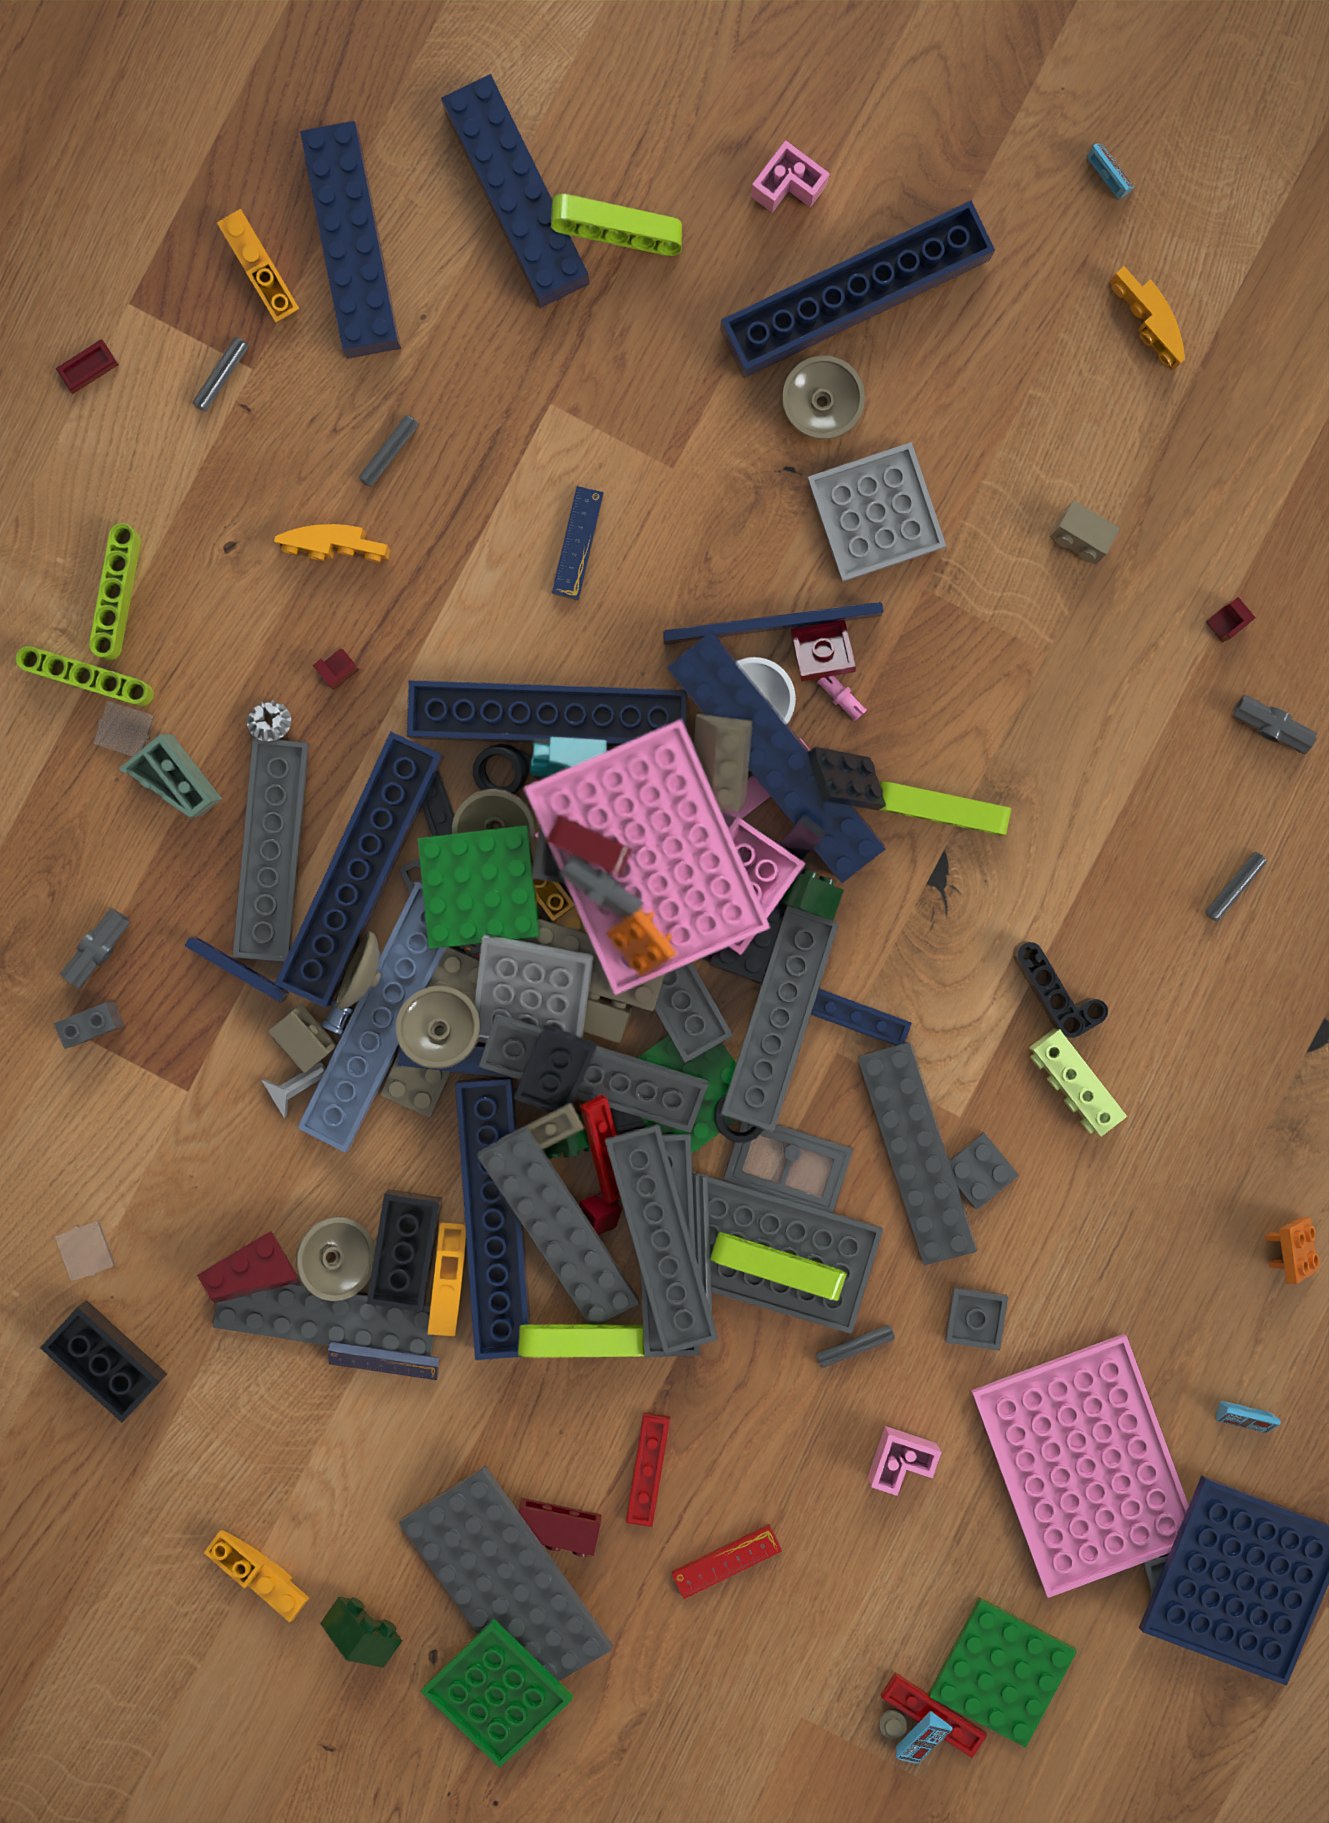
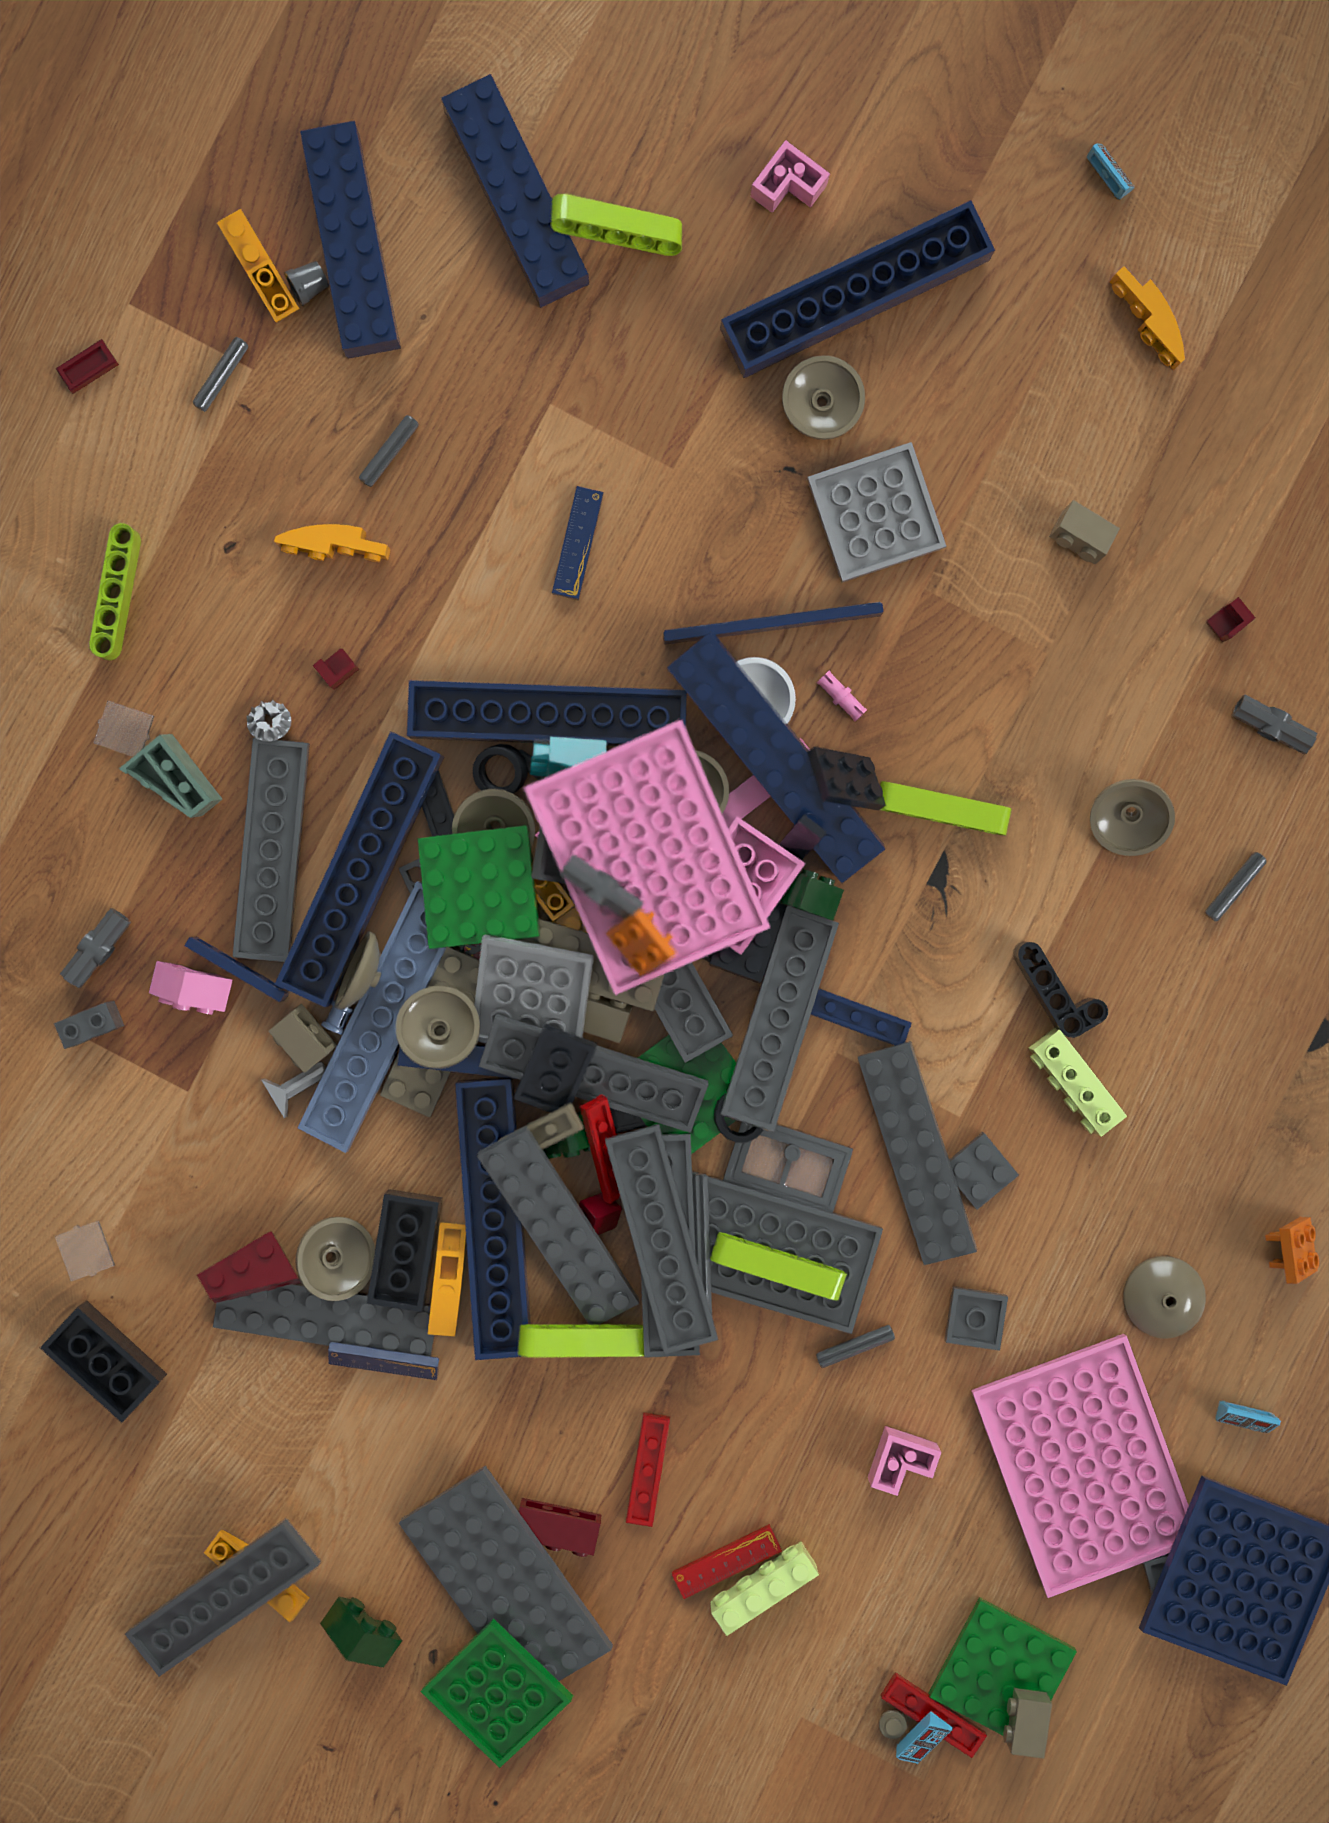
(72, 671): lime beam -> none
(188, 987): none -> bright pink brick
(223, 1597): none -> dark grey plate
(306, 281): none -> dark grey piece
(589, 845): dark red beam -> none
(724, 755): dark tan slope -> none
(763, 1588): none -> yellowish green brick
(823, 650): plate -> none
(1028, 1723): none -> dark tan brick
(1134, 831): none -> dark tan dish
(1150, 1287): none -> dark tan dish

